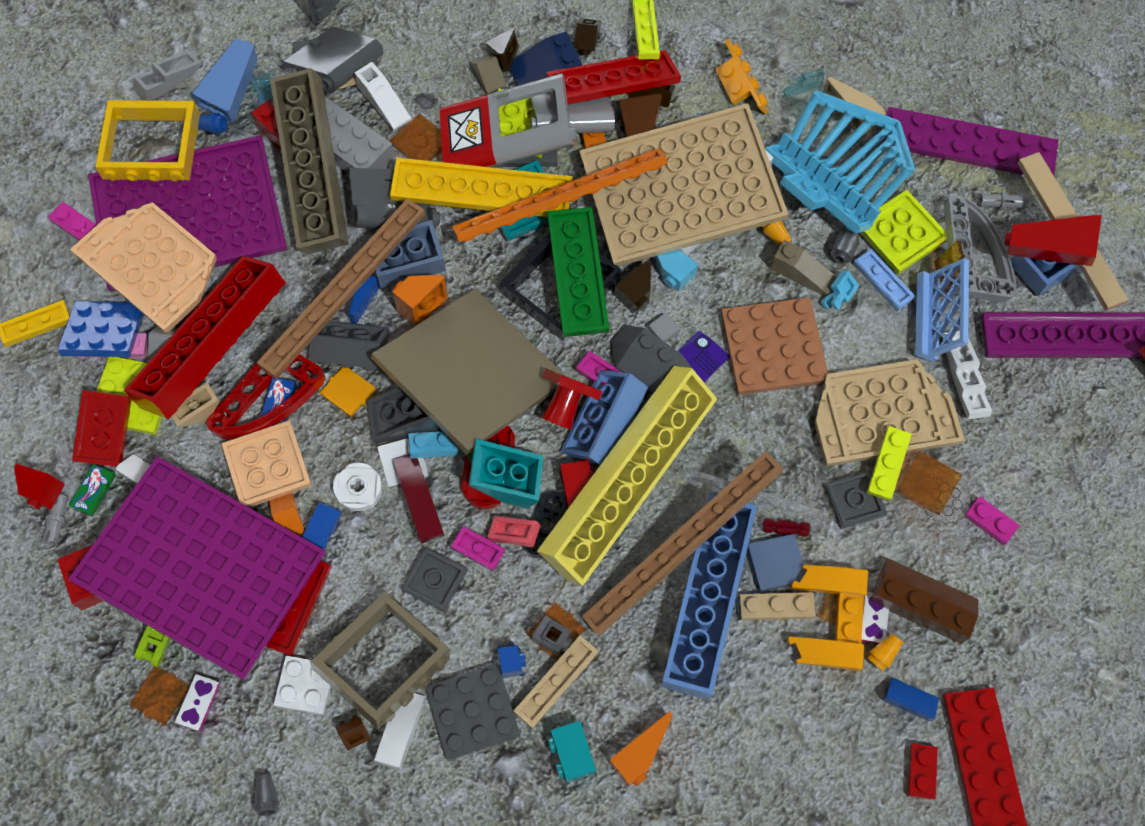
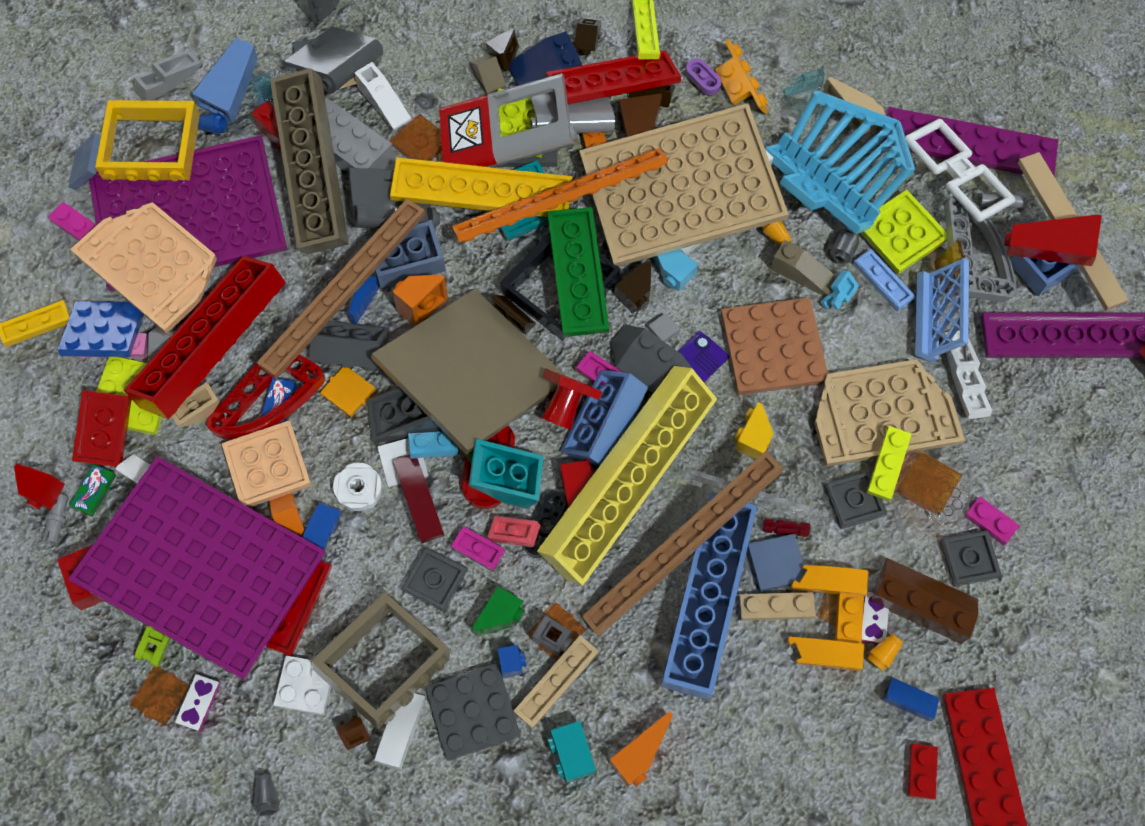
(84, 162): none -> sand blue tile
(499, 613): none -> green slope
(513, 313): none -> dark brown slope
(704, 78): none -> medium lavender plate
(756, 435): none -> yellow slope
(960, 169): none -> white bar
(970, 558): none -> dark grey tile

